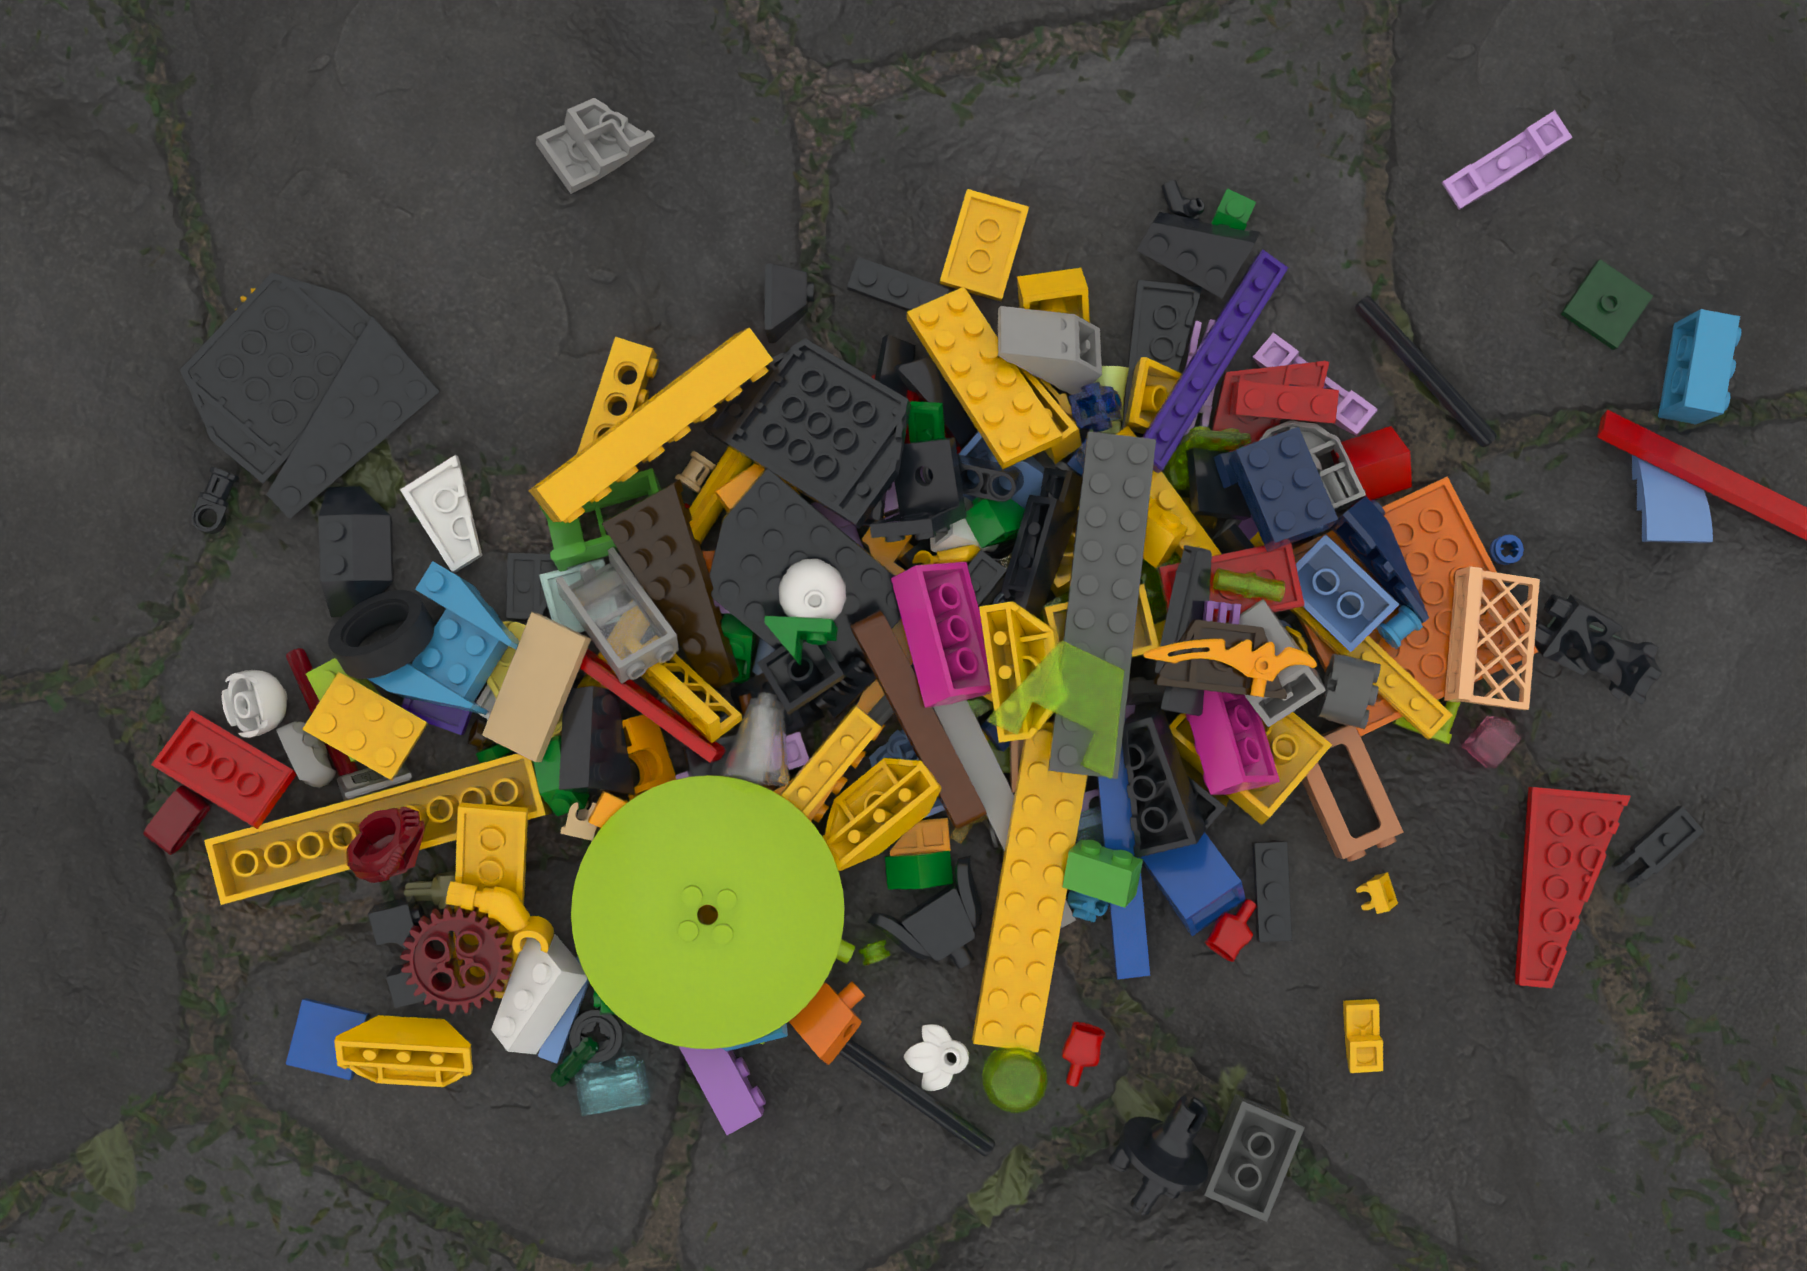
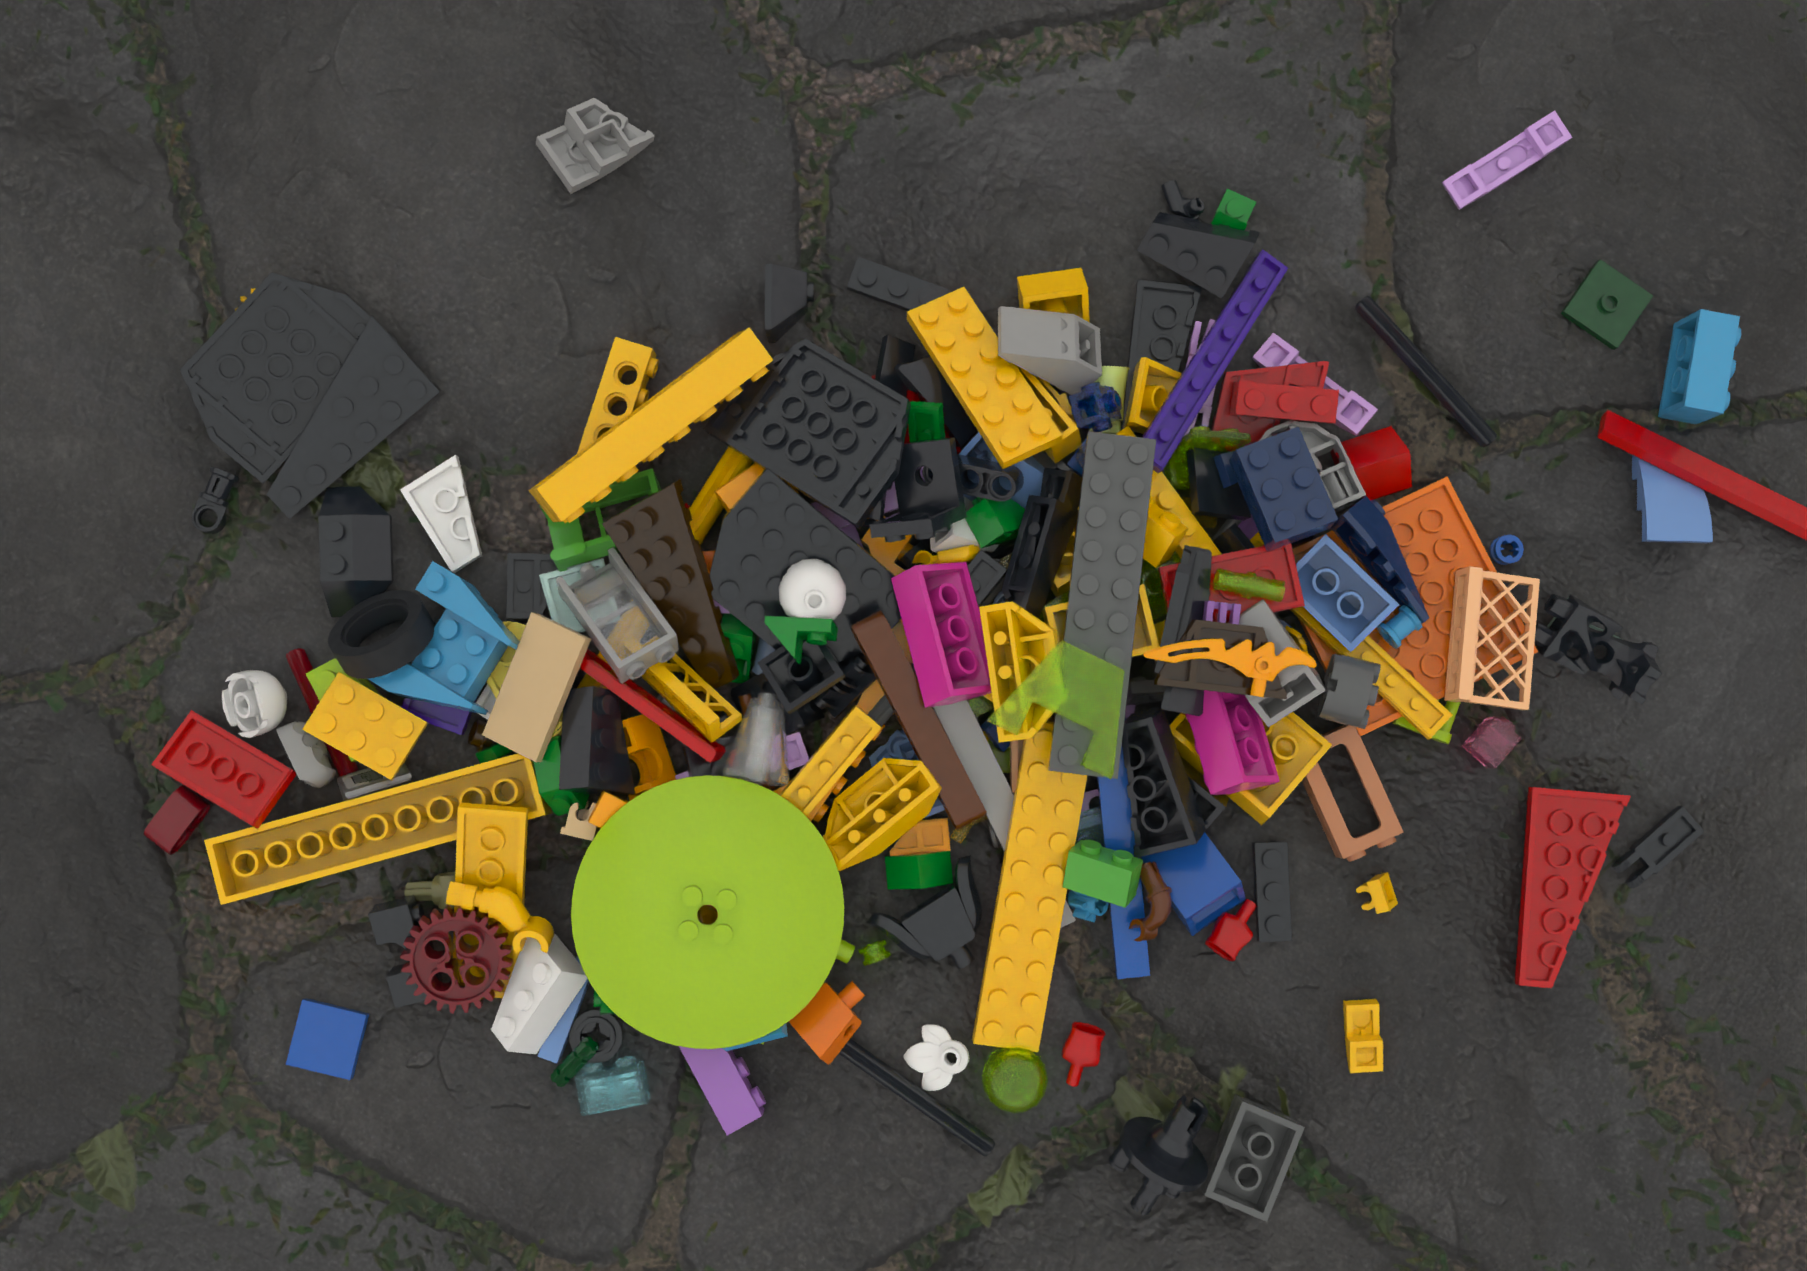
(386, 844): dark red helmet -> none
(405, 1051): yellow wedge -> none
(695, 472): tan bush -> none
(984, 245): yellow plate -> none
(1160, 902): none -> reddish brown piece

